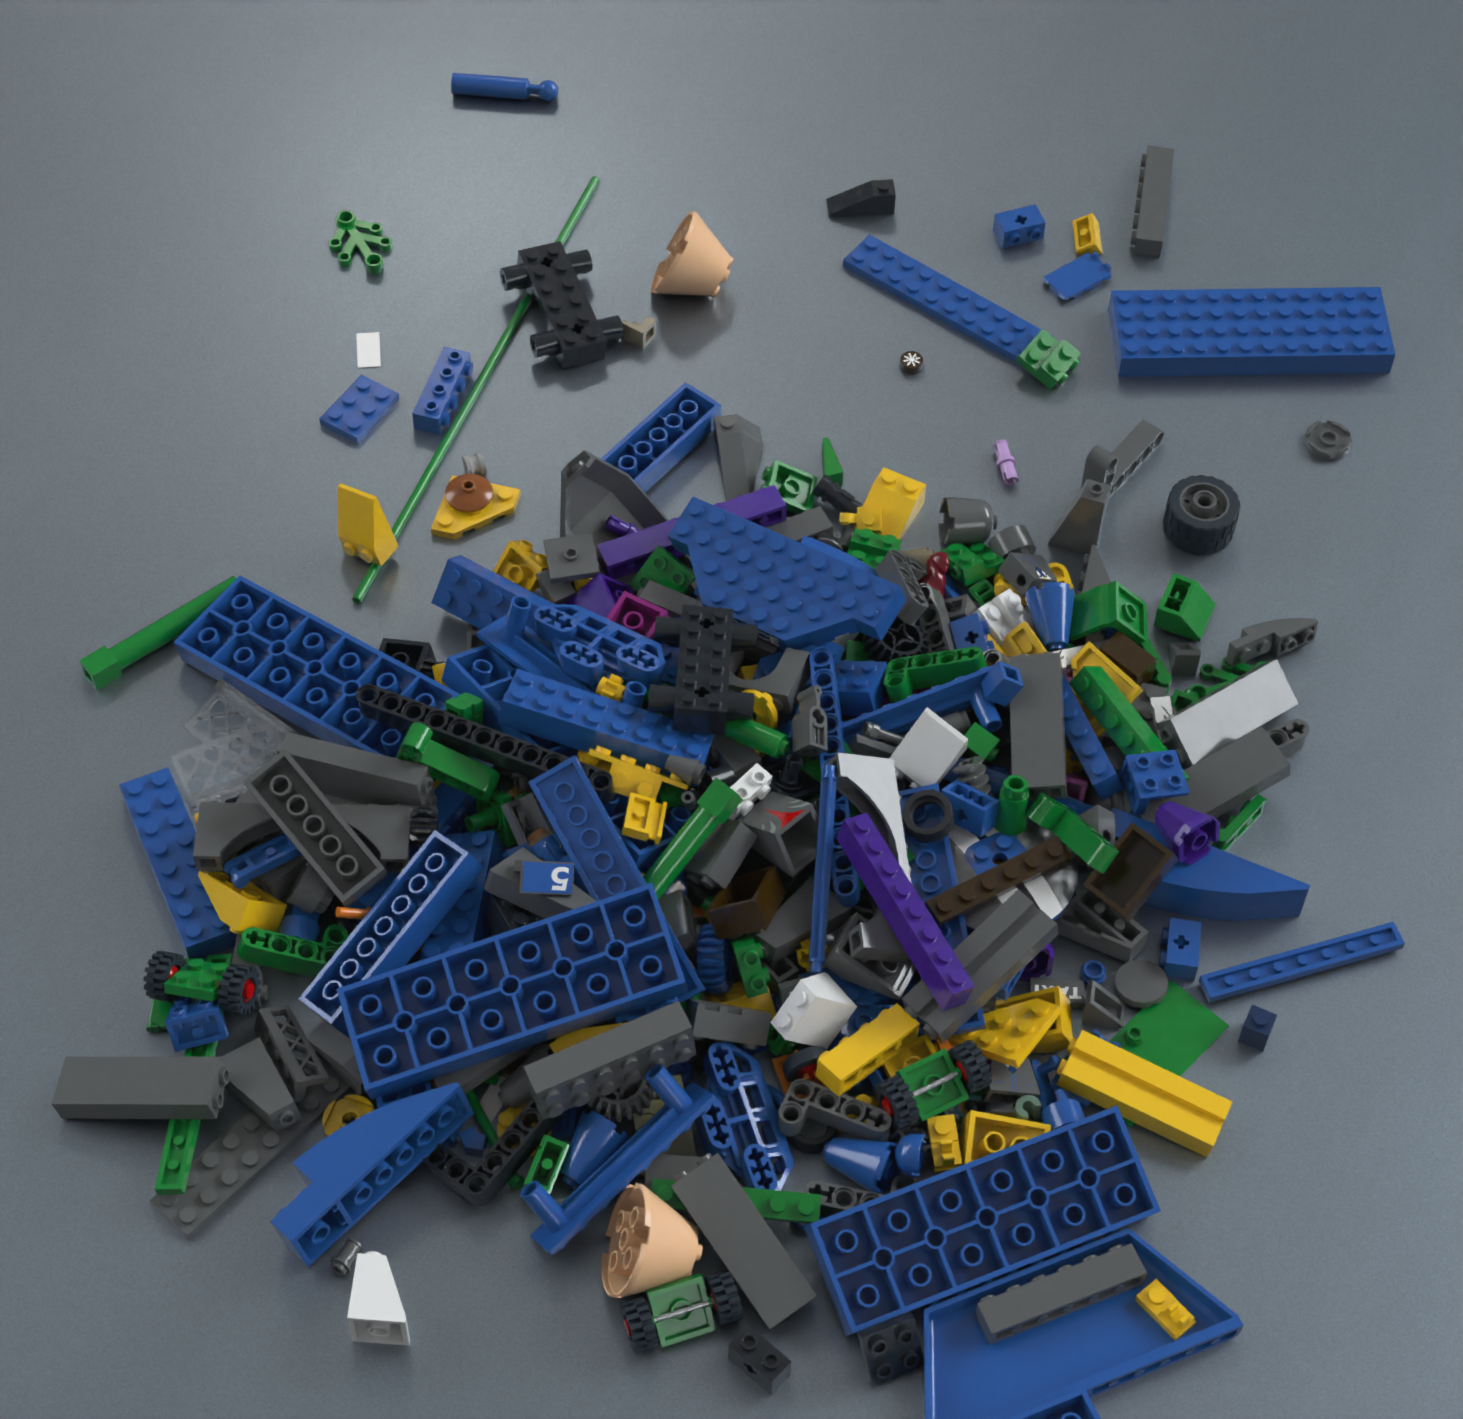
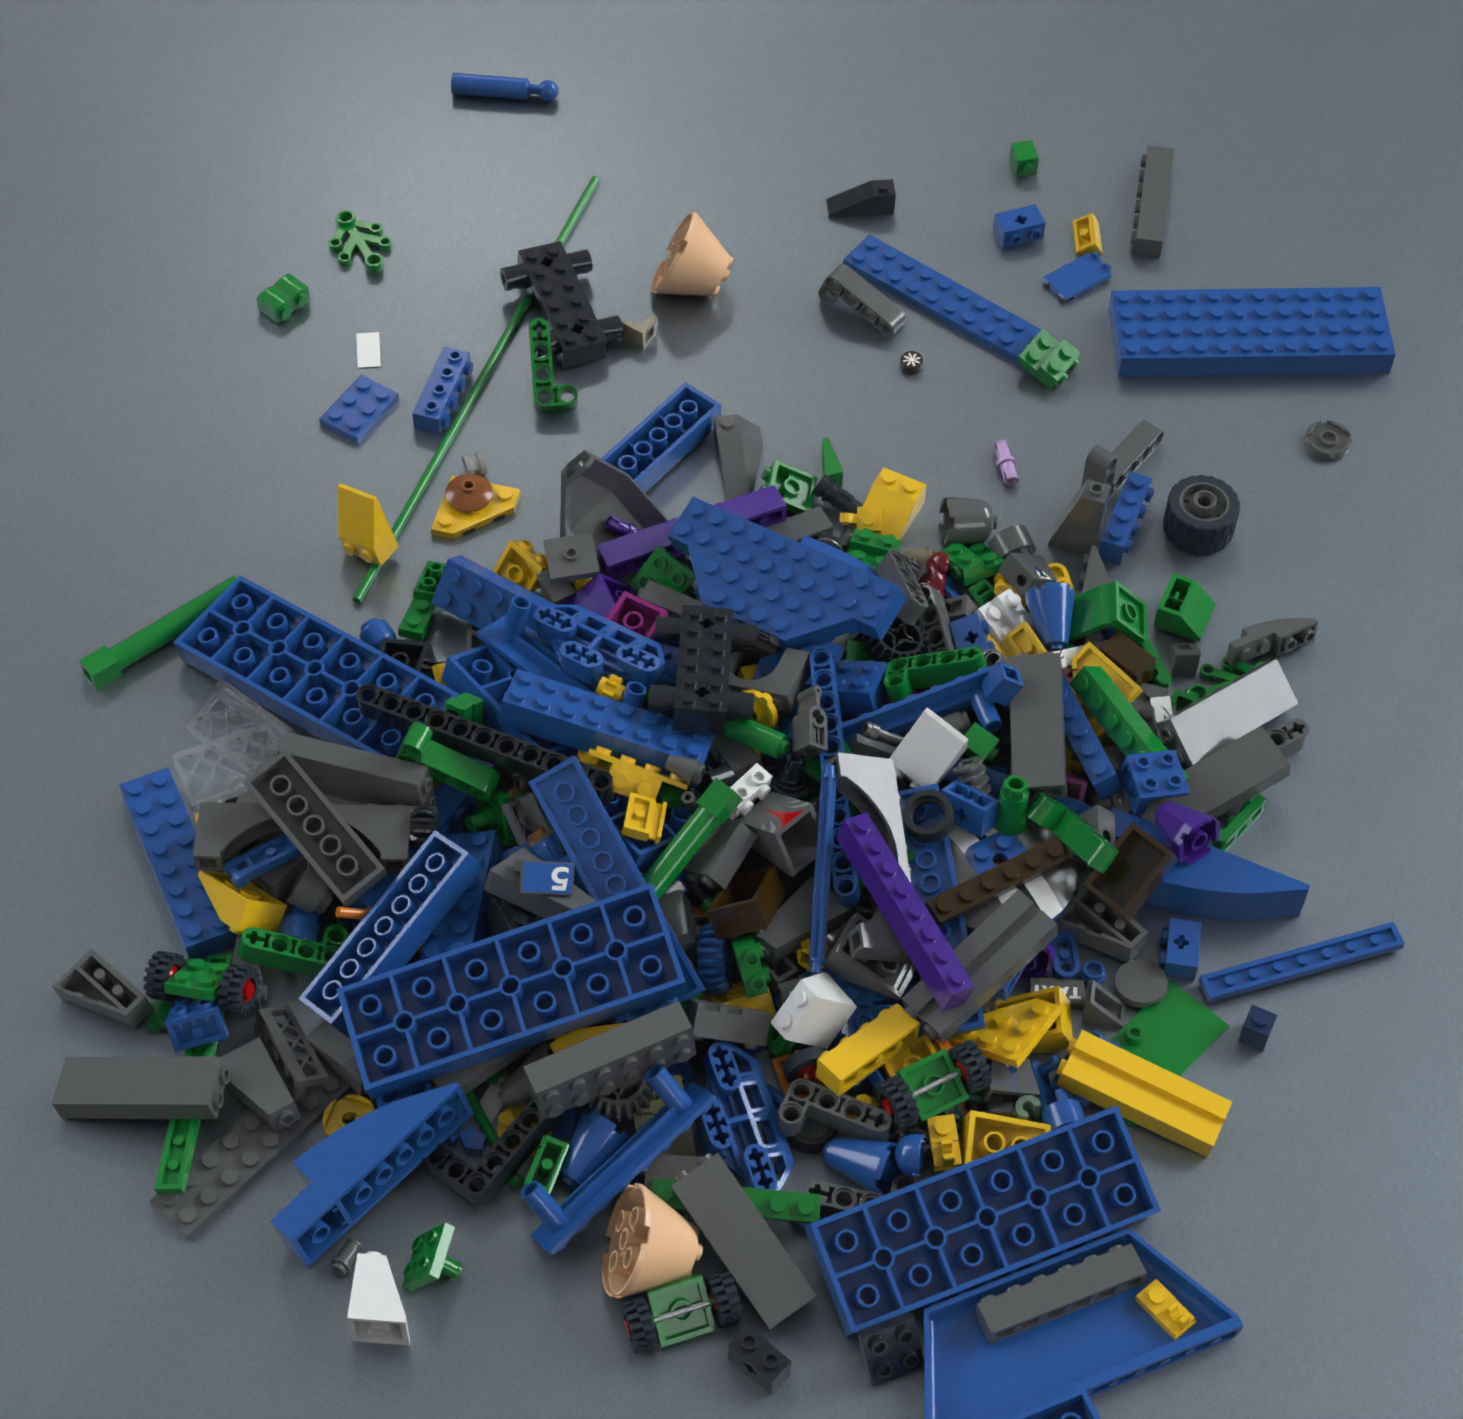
(103, 990): none -> dark grey wedge
(283, 298): none -> green brick
(374, 631): none -> blue head
(421, 611): none -> green slope
(430, 1258): none -> green plate
(545, 365): none -> green beam
(863, 299): none -> dark grey beam
(1024, 158): none -> green brick
(1065, 958): none -> blue plate
(1125, 517): none -> blue brick

